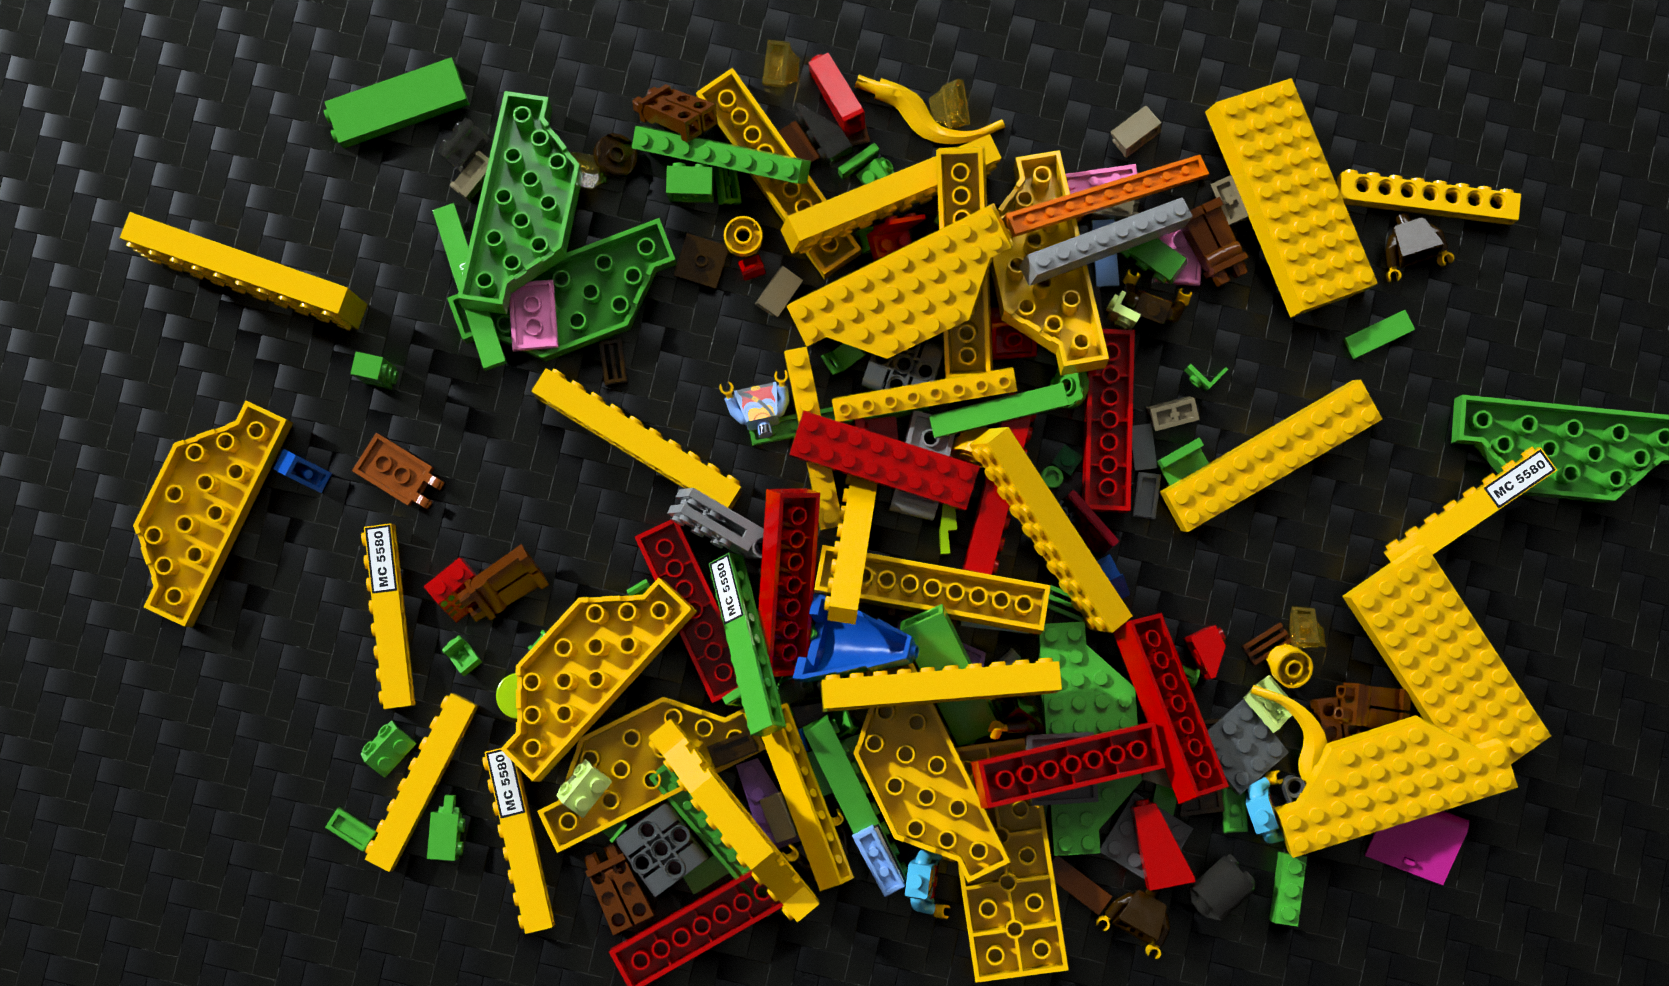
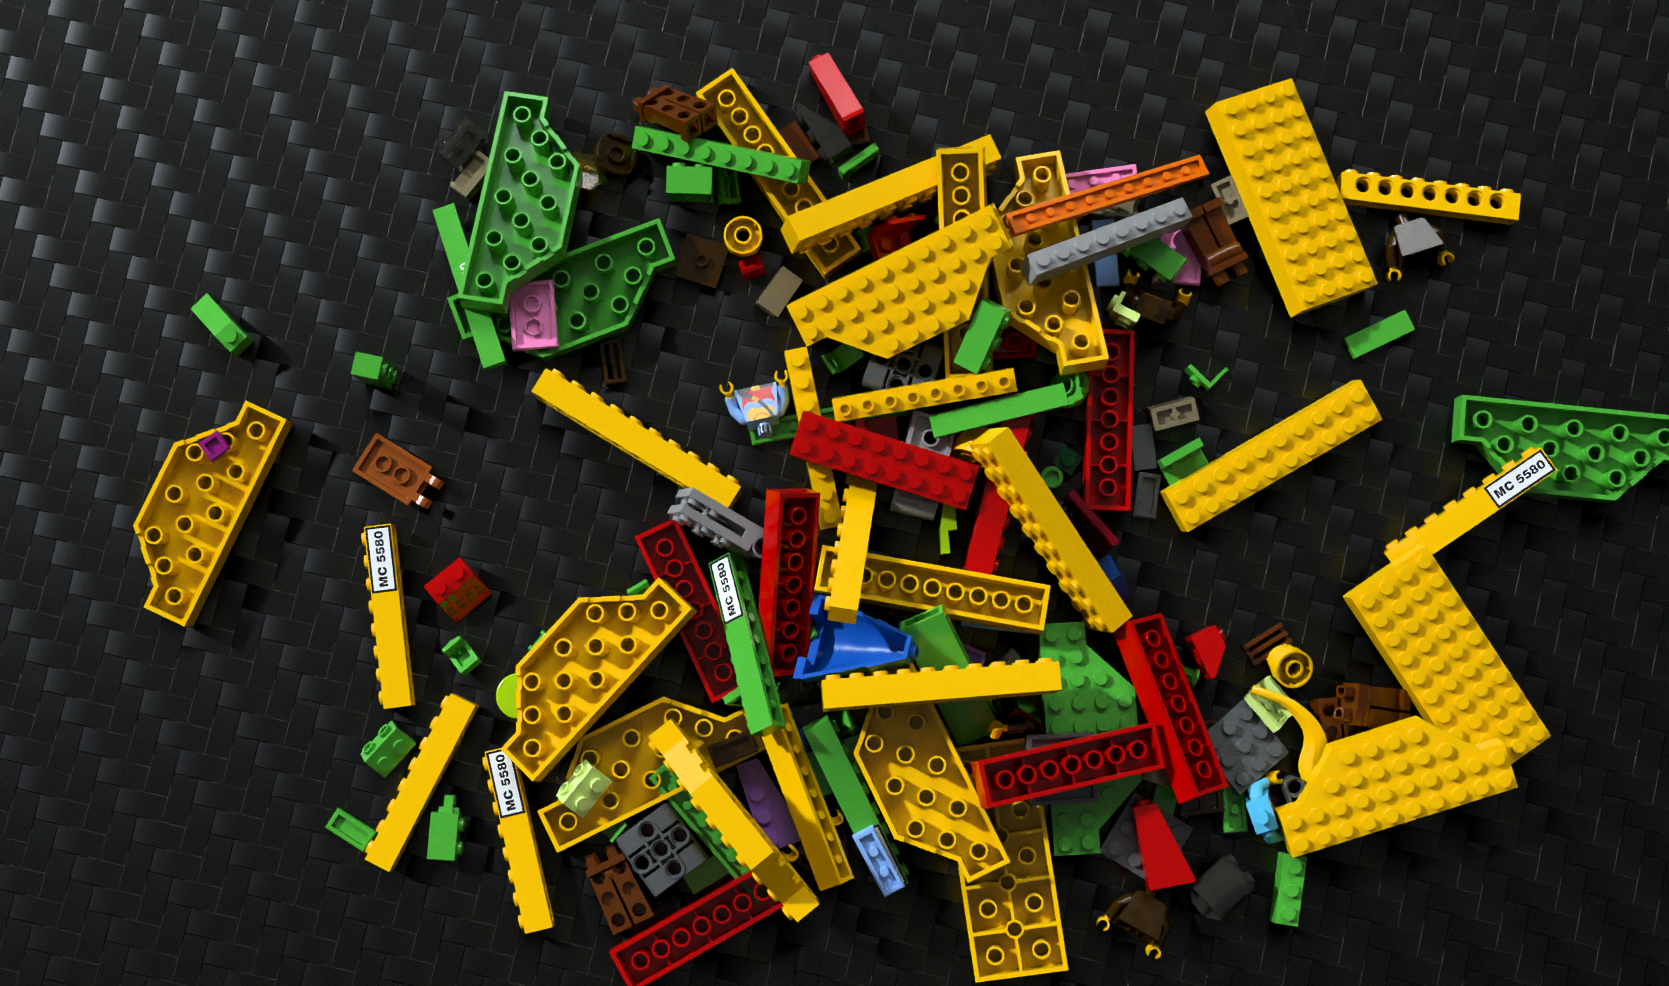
(215, 446): none -> magenta tile
(222, 325): none -> bright green slope
(243, 272): yellow brick -> none
(302, 471): blue slope -> none
(396, 103): bright green brick -> none
(502, 584): reddish brown hips -> none
(778, 817): dark tan hinge -> none
(780, 64): clear yellow slope -> none
(875, 170): bright green bracket -> none
(917, 115): yellow animal -> none
(922, 883): medium azure torso -> none
(950, 105): clear yellow slope -> none
(983, 336): none -> bright green brick
(1063, 602): bright green tile -> none
(1079, 885): reddish brown tile -> none
(1136, 131): dark tan hinge -> none
(1305, 629): clear yellow slope -> none
(1428, 841): dark pink door -> none

